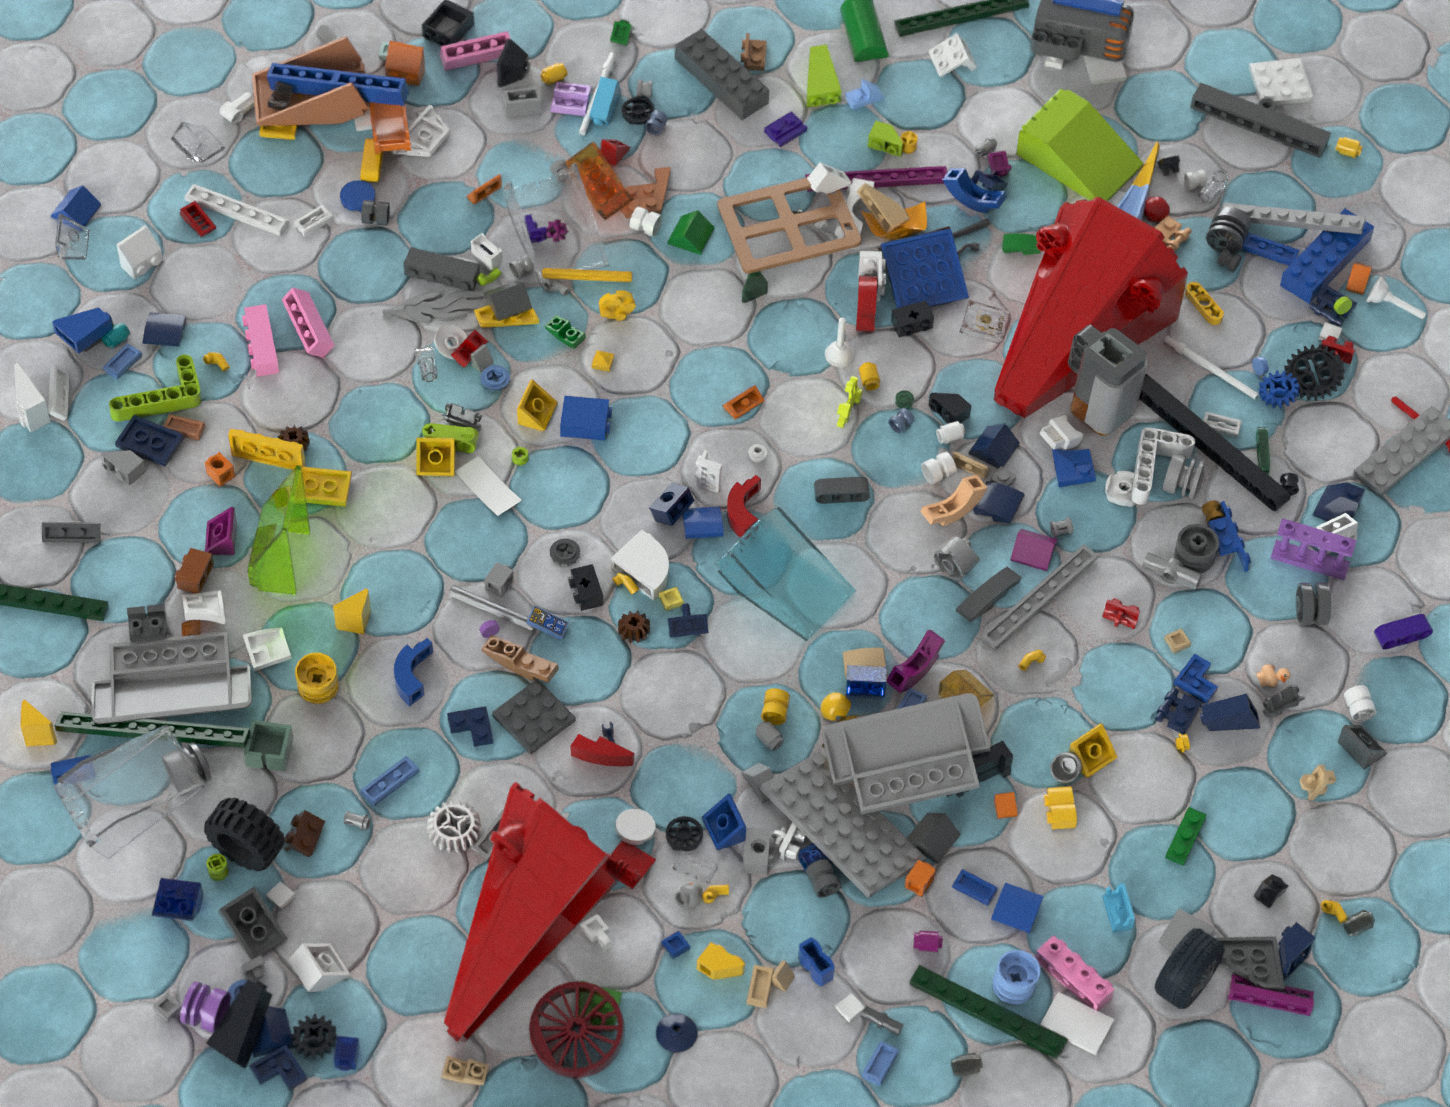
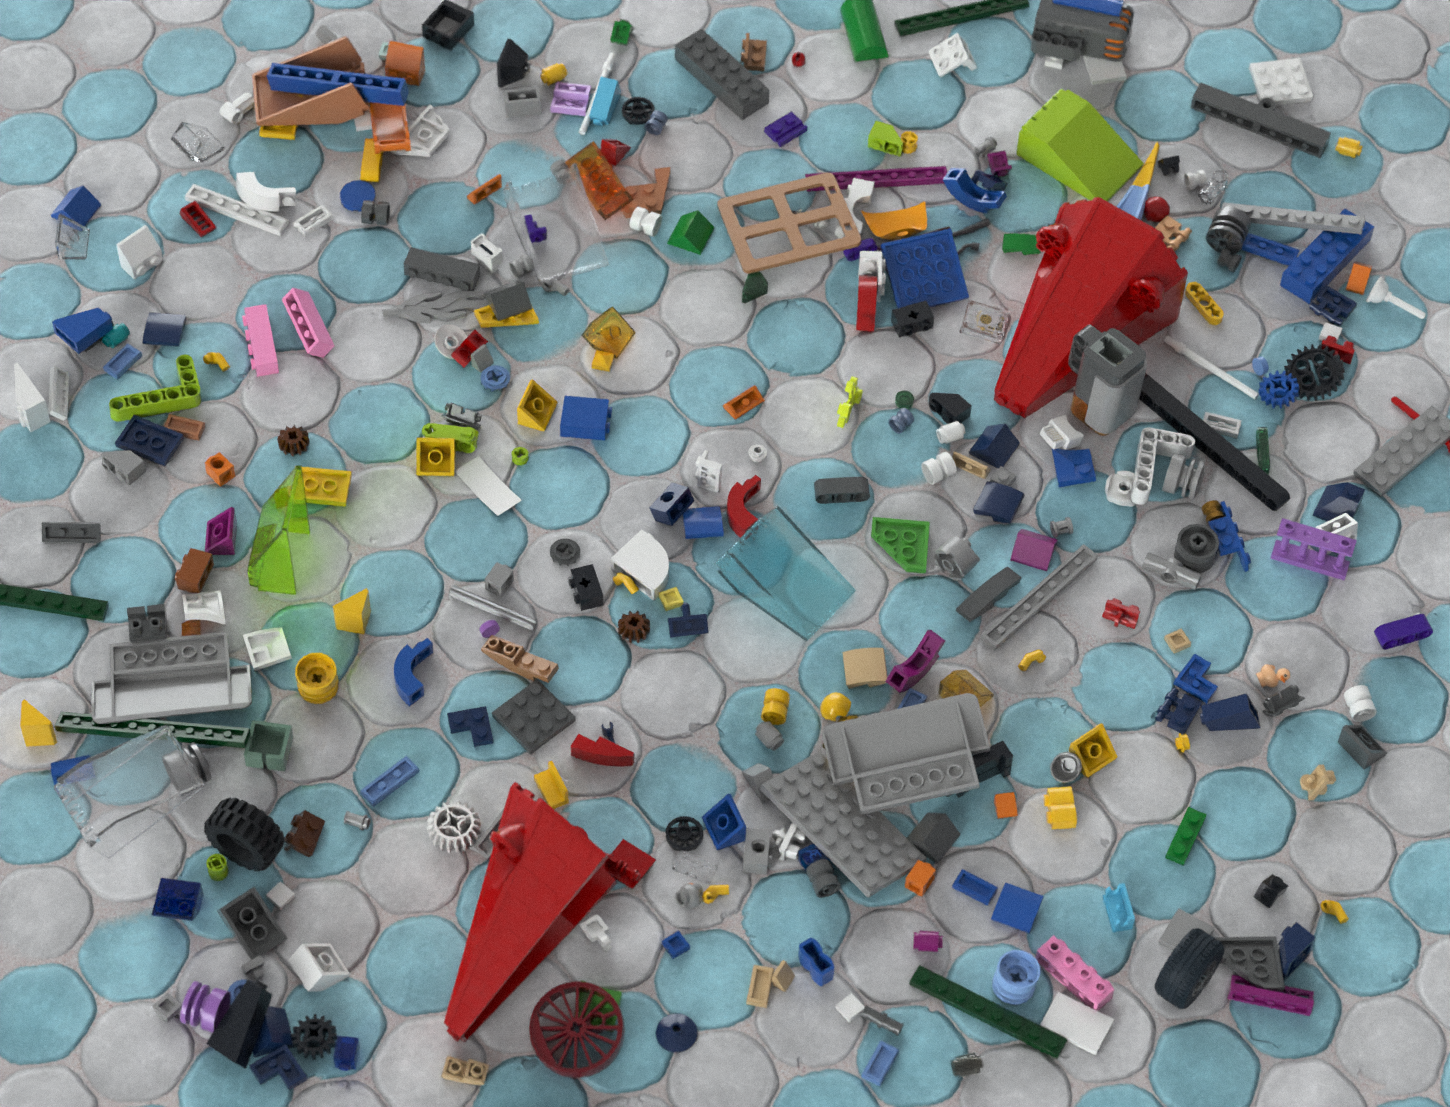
(263, 197): none -> white arch
(266, 449): yellow plate -> none
(281, 96): clear smoke bracket -> none
(426, 360): clear piece -> none
(473, 51): bright pink brick -> none
(490, 278): lime arm -> none
(547, 622): tile -> none
(552, 786): none -> yellow panel
(557, 230): magenta gear -> none
(563, 331): green slope -> none
(588, 275): yellow axle -> none
(609, 332): none -> clear yellow slope
(616, 305): yellow plate -> none
(635, 826): white tile -> none
(644, 88): light grey wheel -> none
(719, 964): yellow slope -> none
(798, 63): none -> red hinge
(822, 82): lime slope -> none
(827, 179): white slope -> none
(840, 352): white piece -> none
(864, 96): light blue slope -> none
(865, 682): clear blue slope -> none
(866, 245): none -> dark purple beam
(869, 376): yellow brick -> none
(884, 209): tan slope -> none
(904, 541): none -> bright green plate
(958, 504): light nougat arch -> none
(1289, 482): black wheel -> none
(1313, 603): dark grey wheel -> none
(1342, 305): lime tile -> none
(1359, 923): clear smoke brick -> none

